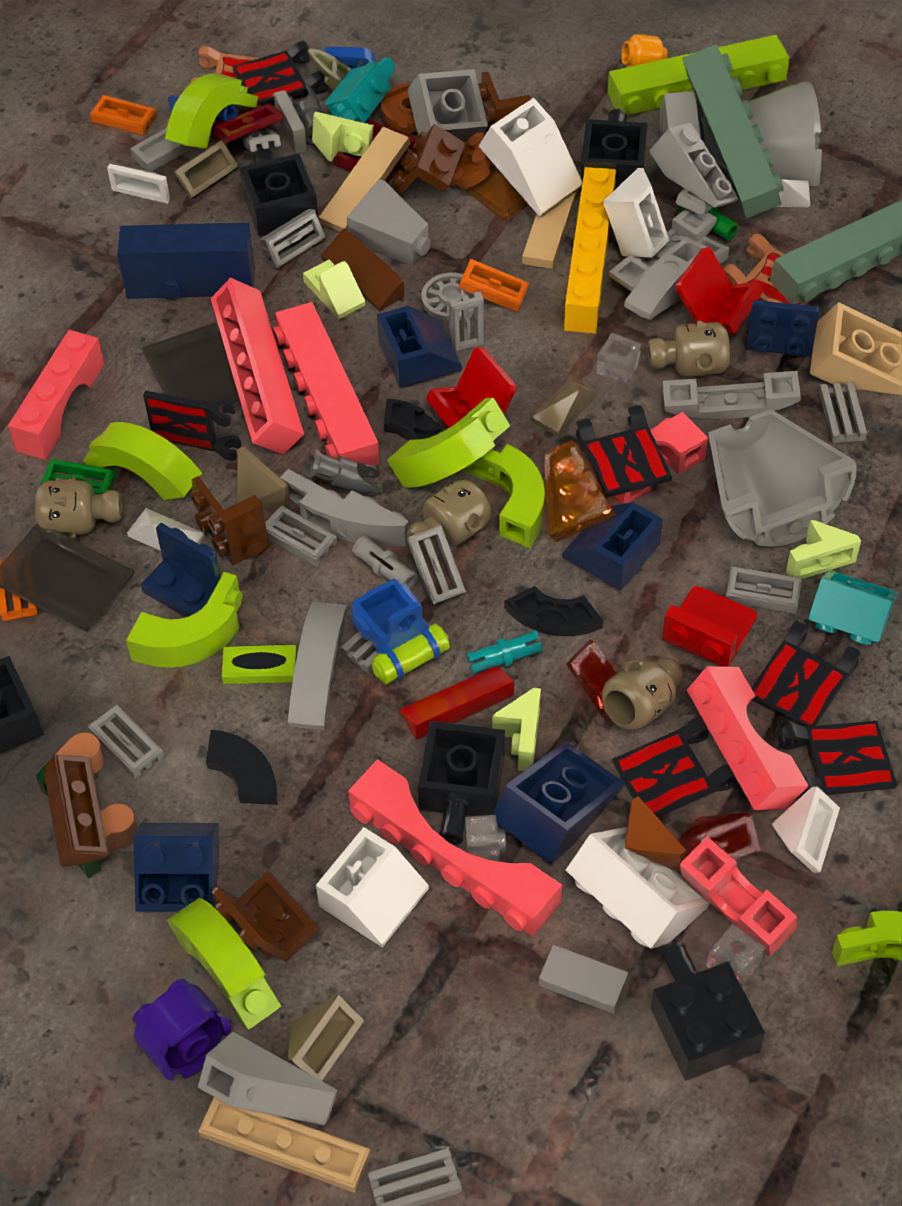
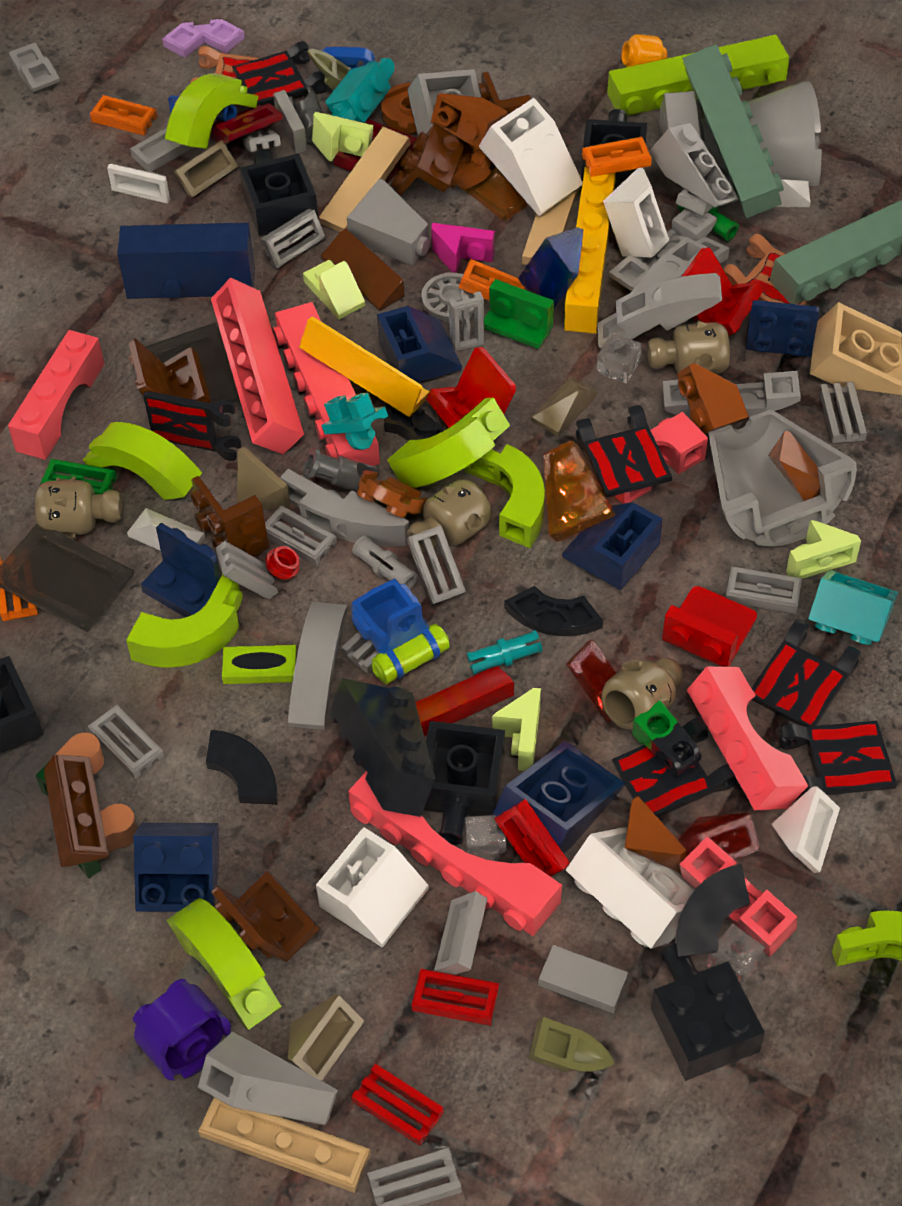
(33, 67): none -> light grey slope
(177, 377): none -> reddish brown bracket
(189, 37): none -> lavender tile
(245, 570): none -> light grey tile
(282, 562): none -> red plate
(353, 418): none -> teal hips
(362, 367): none -> yellow panel
(370, 1085): none -> red tile
(386, 742): none -> black wedge
(398, 496): none -> dark orange plate
(454, 1011): none -> red tile
(459, 242): none -> dark pink slope
(461, 934): none -> light grey tile
(466, 116): none -> dark orange slope
(519, 314): none -> green bracket
(531, 838): none -> red tile
(554, 265): none -> clear blue slope
(567, 1048): none -> olive plate
(616, 156): none -> orange tile
(663, 304): none -> light grey slope
(666, 739): none -> leg
(707, 909): none -> black tile
(711, 398): none -> dark orange slope
(796, 466): none -> dark orange slope

